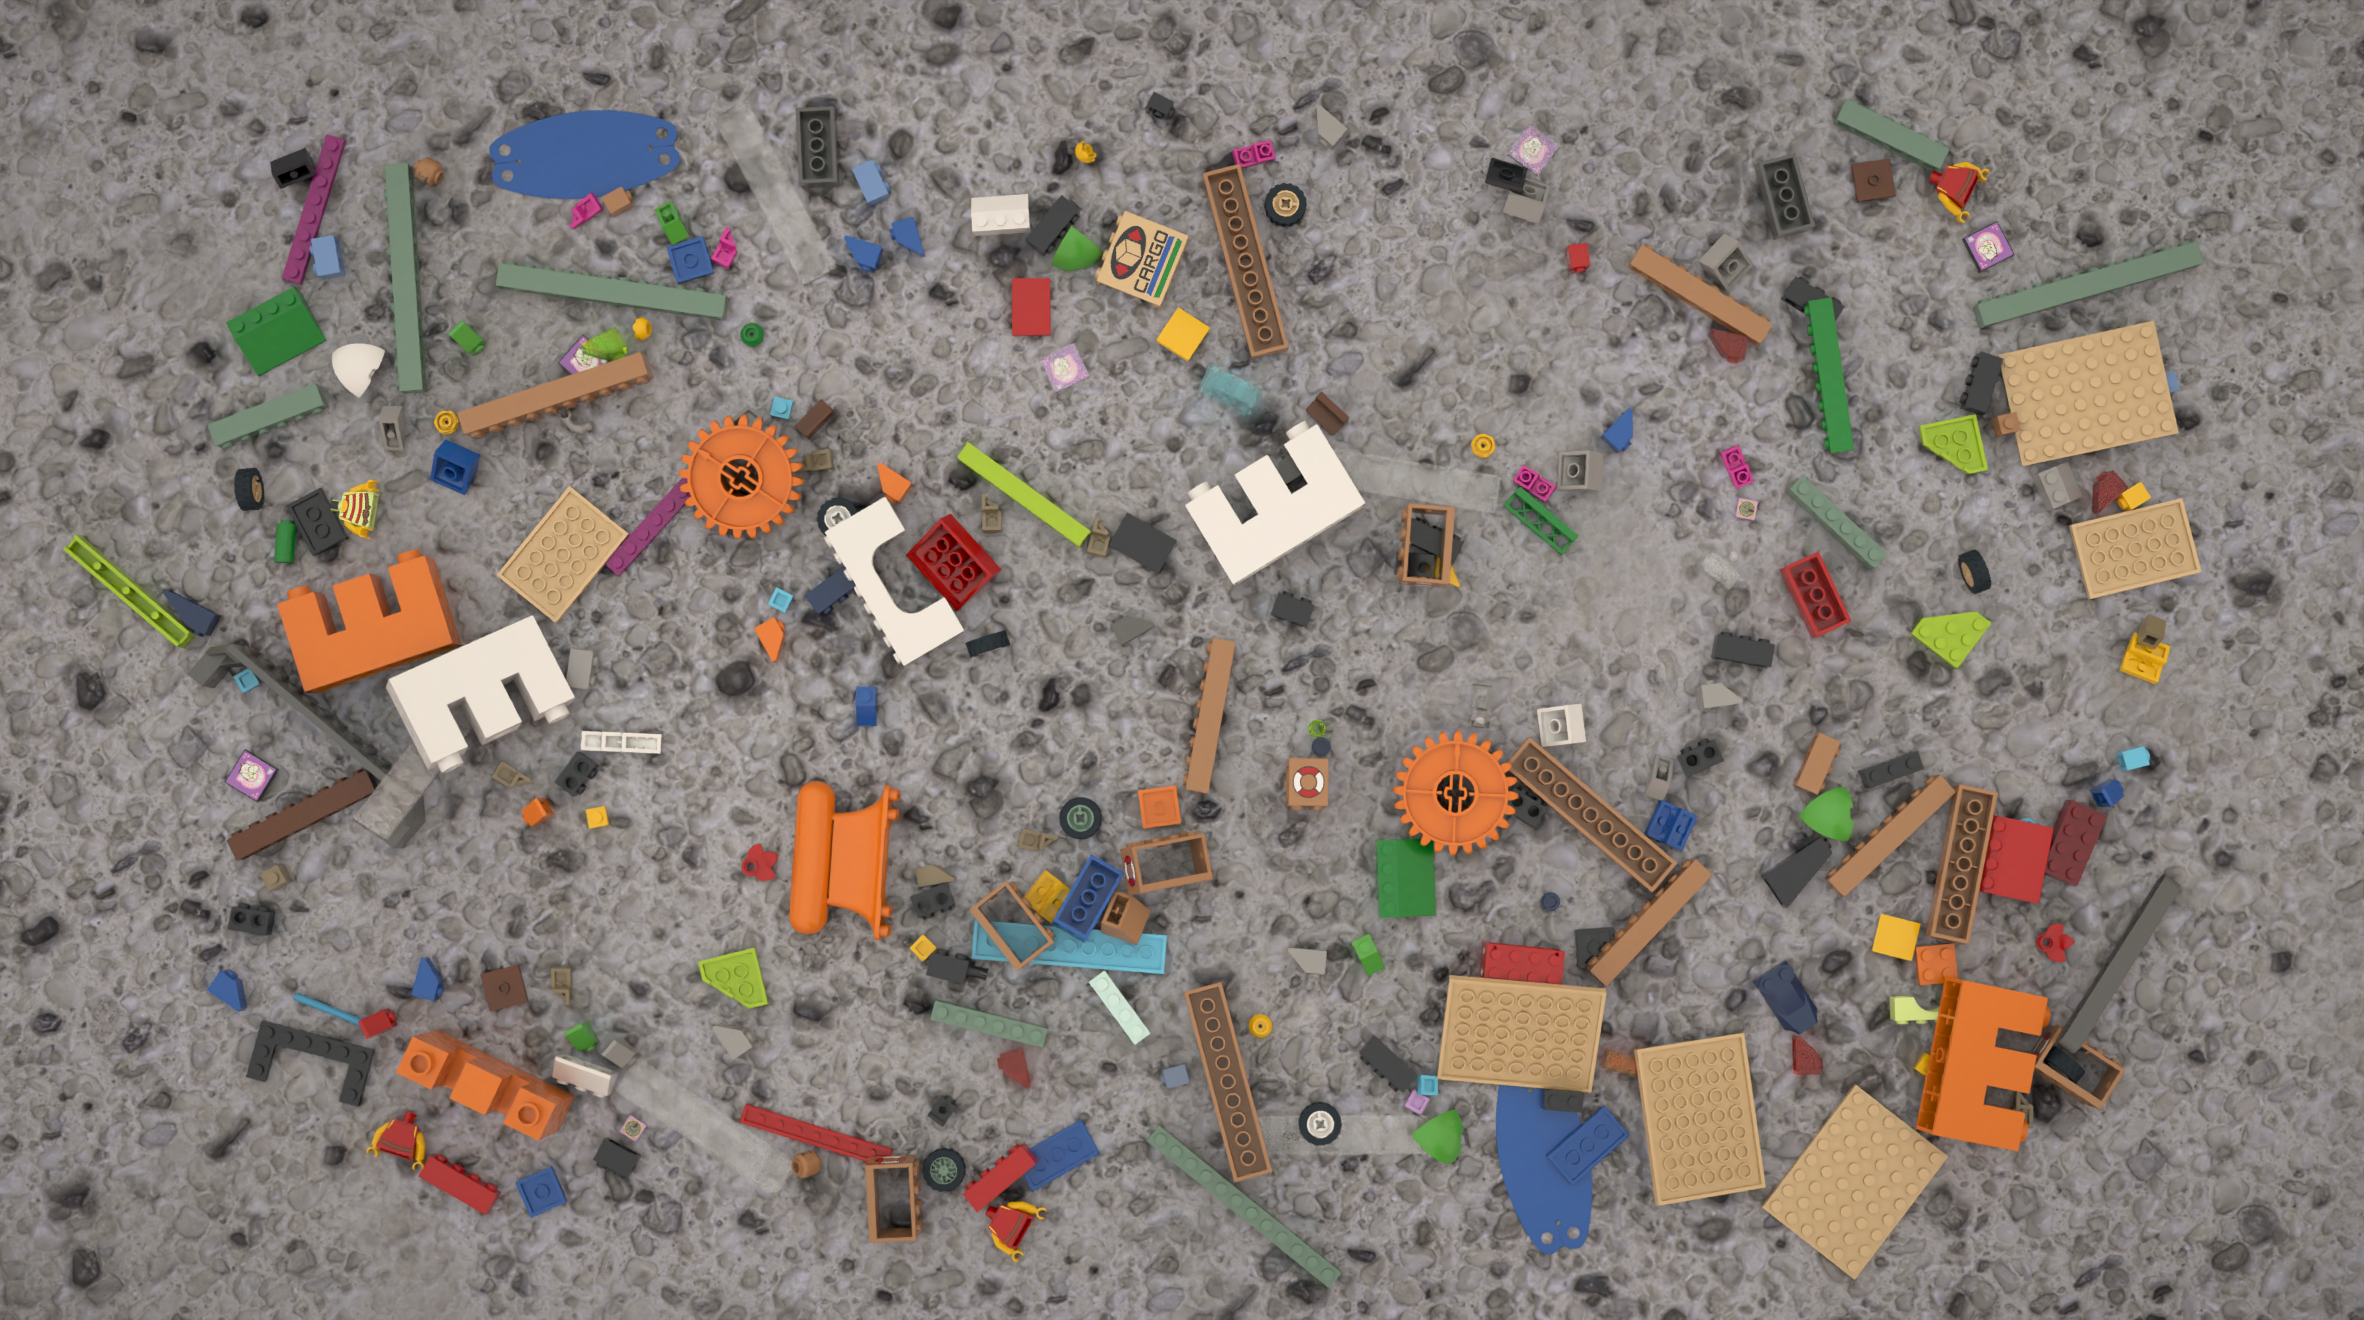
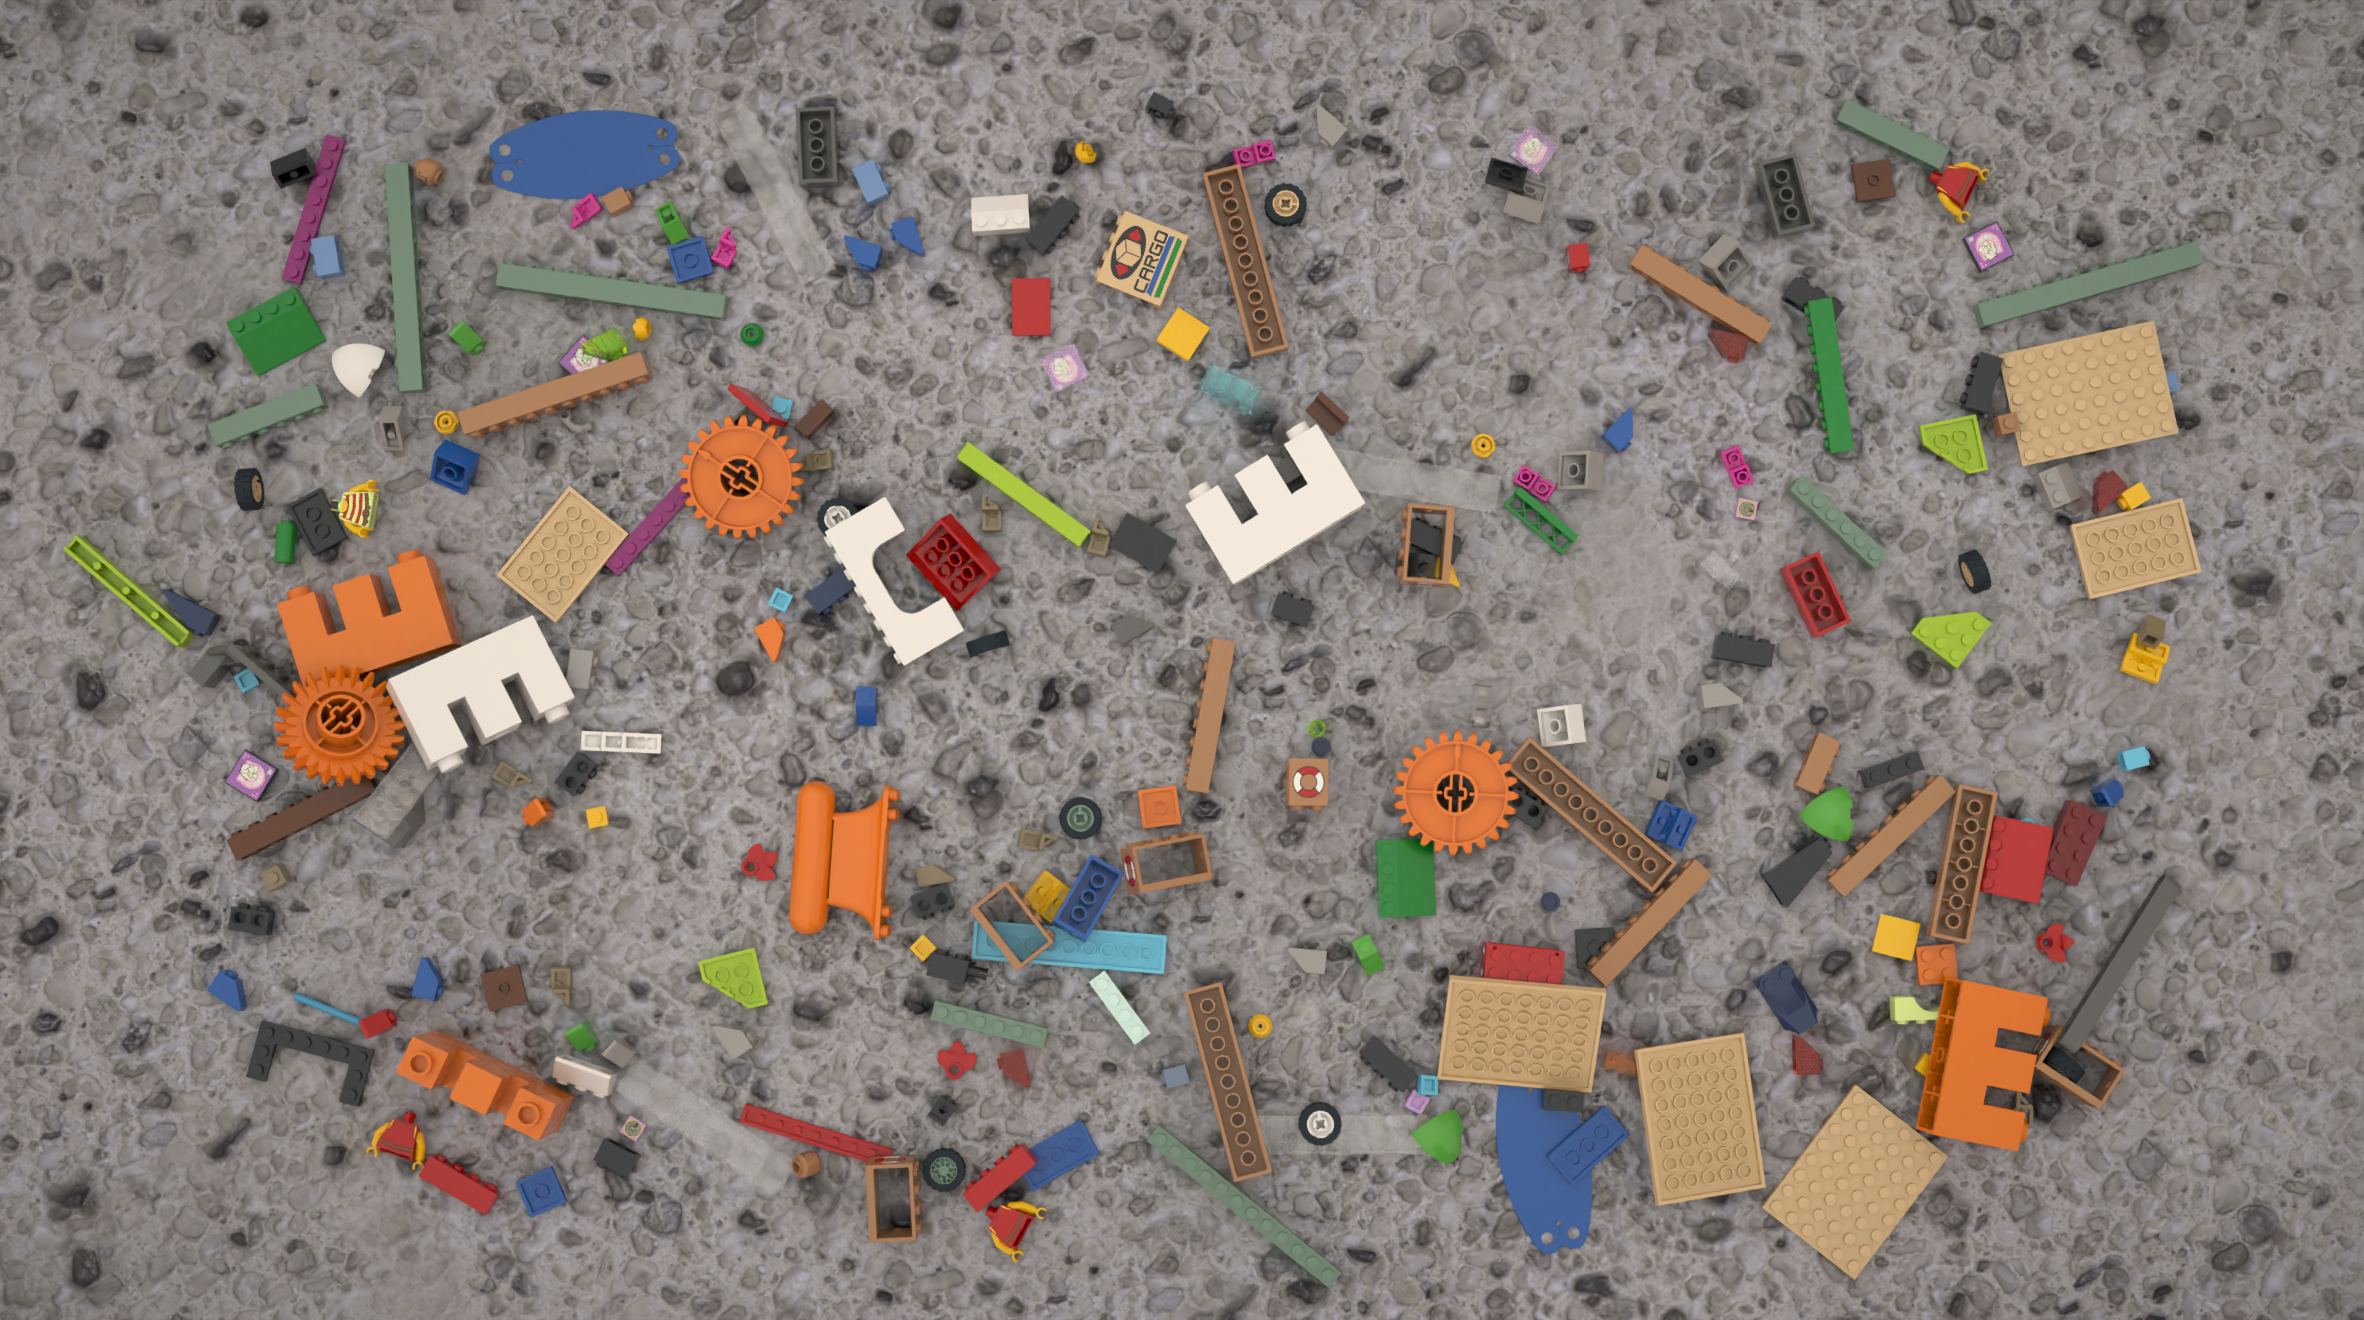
(339, 749): none -> orange gear
(757, 405): none -> red tile
(893, 484): orange slope -> none
(956, 1057): none -> red plate
(1076, 252): bright green brick -> none
(1125, 918): medium nougat slope -> none

